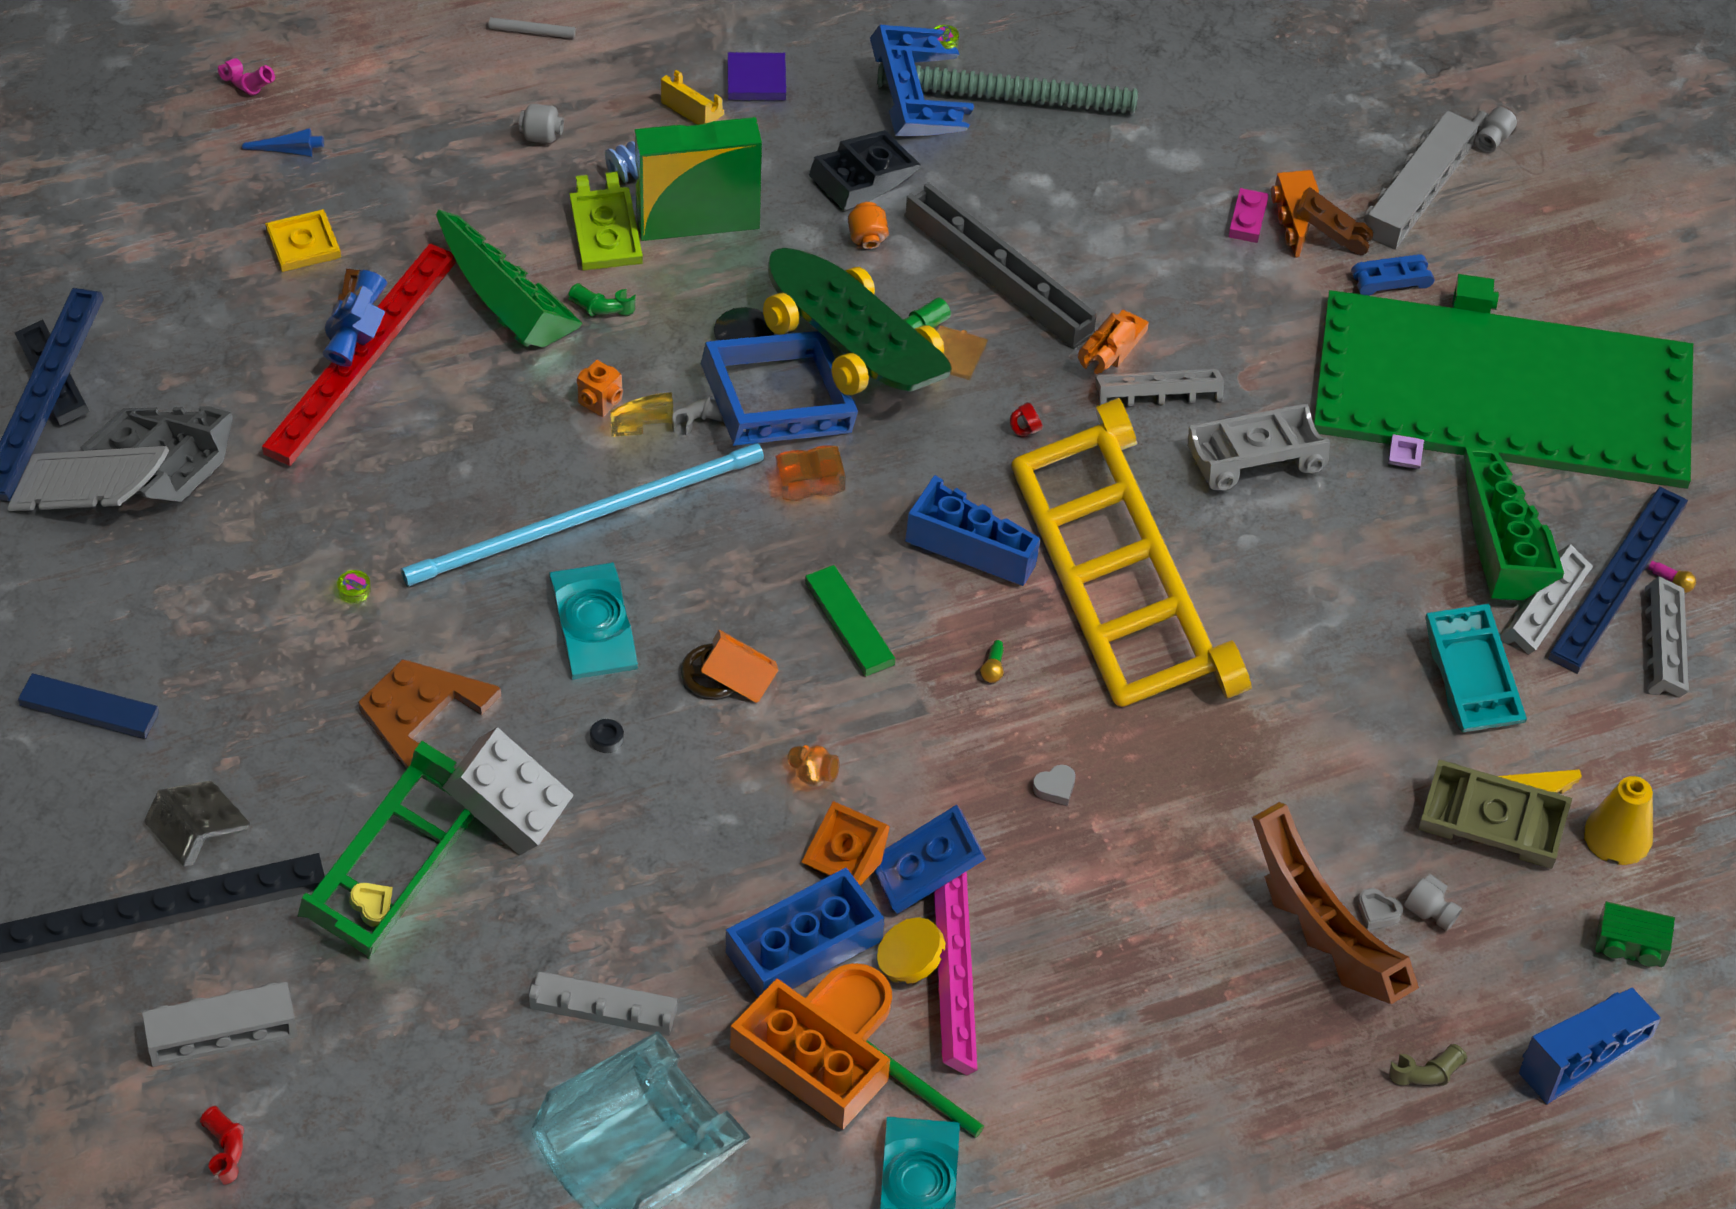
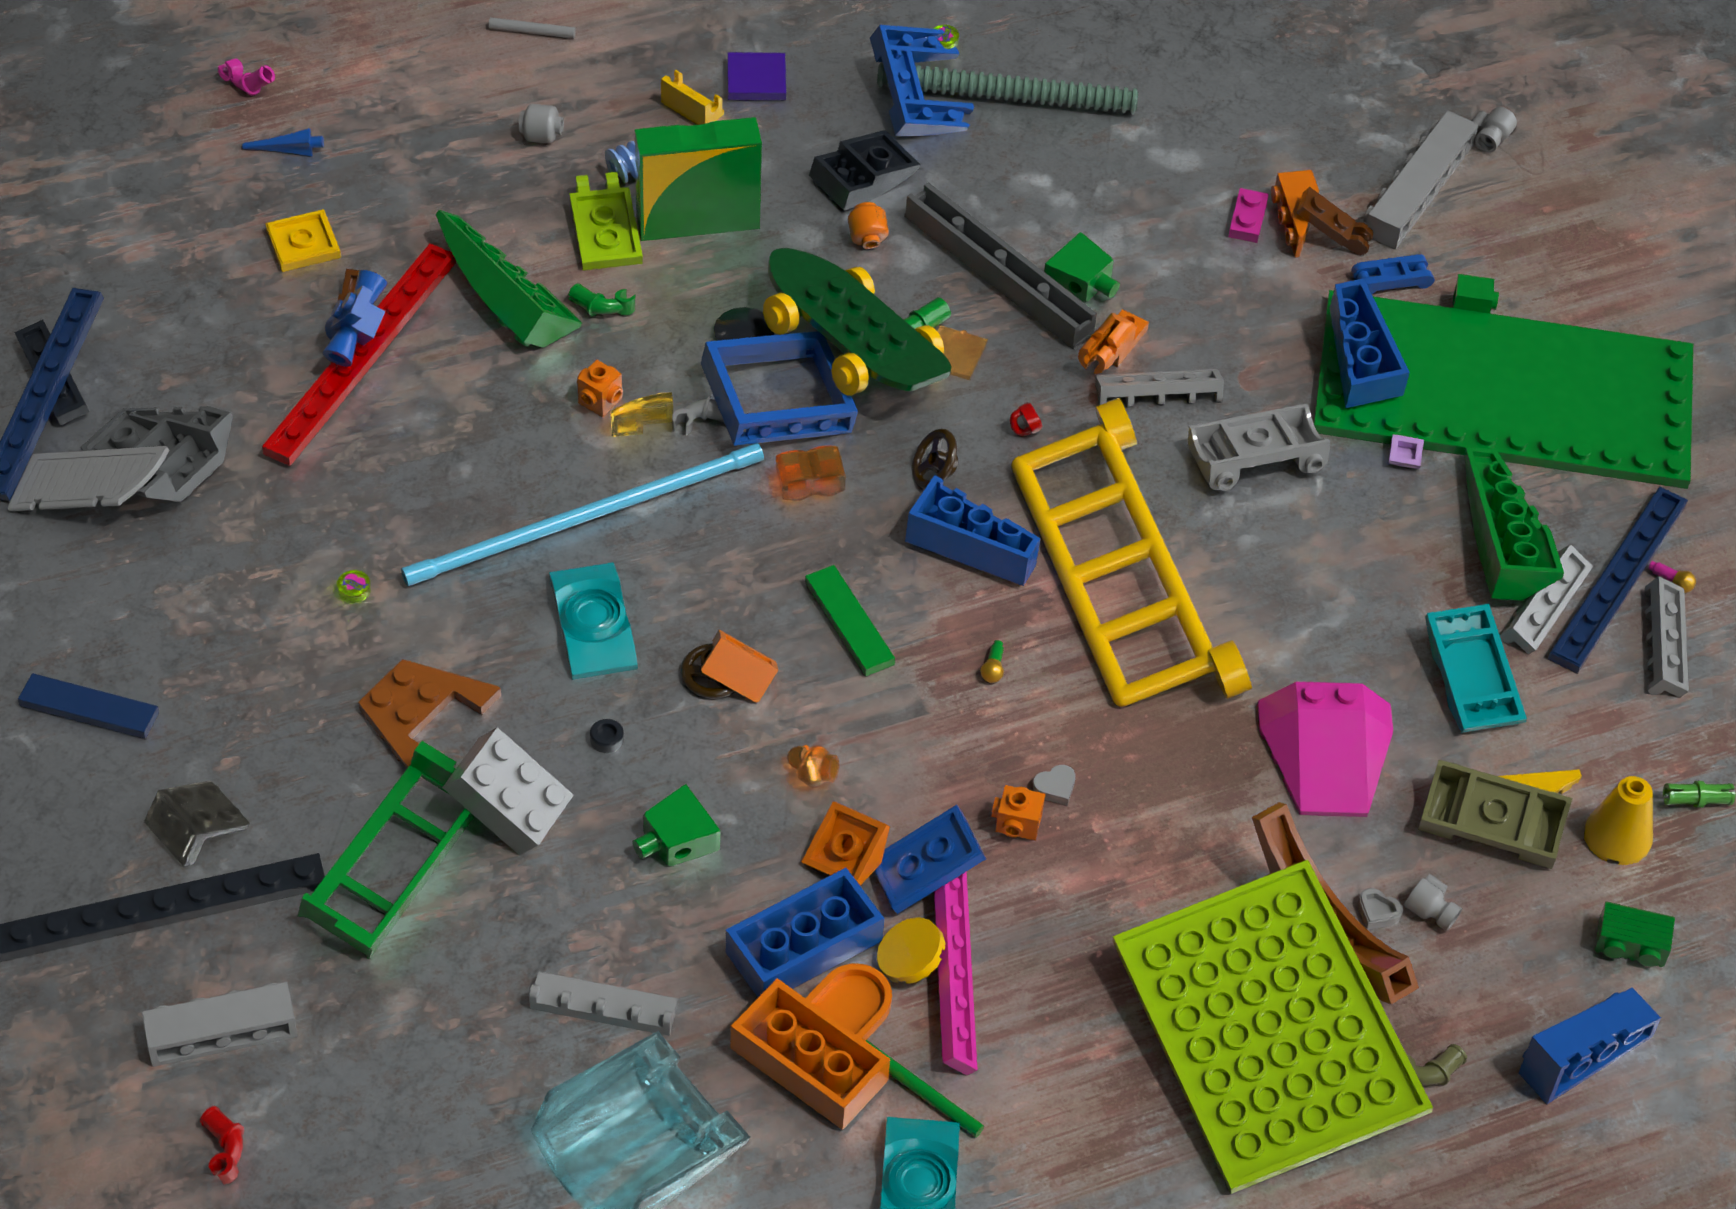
(371, 901): light yellow tile -> none
(678, 829): none -> green torso
(938, 460): none -> dark brown piece
(1018, 812): none -> orange brick
(1083, 269): none -> green torso
(1271, 1026): none -> lime plate
(1328, 744): none -> dark pink wedge
(1365, 348): none -> blue wedge
(1699, 794): none -> bright green pin

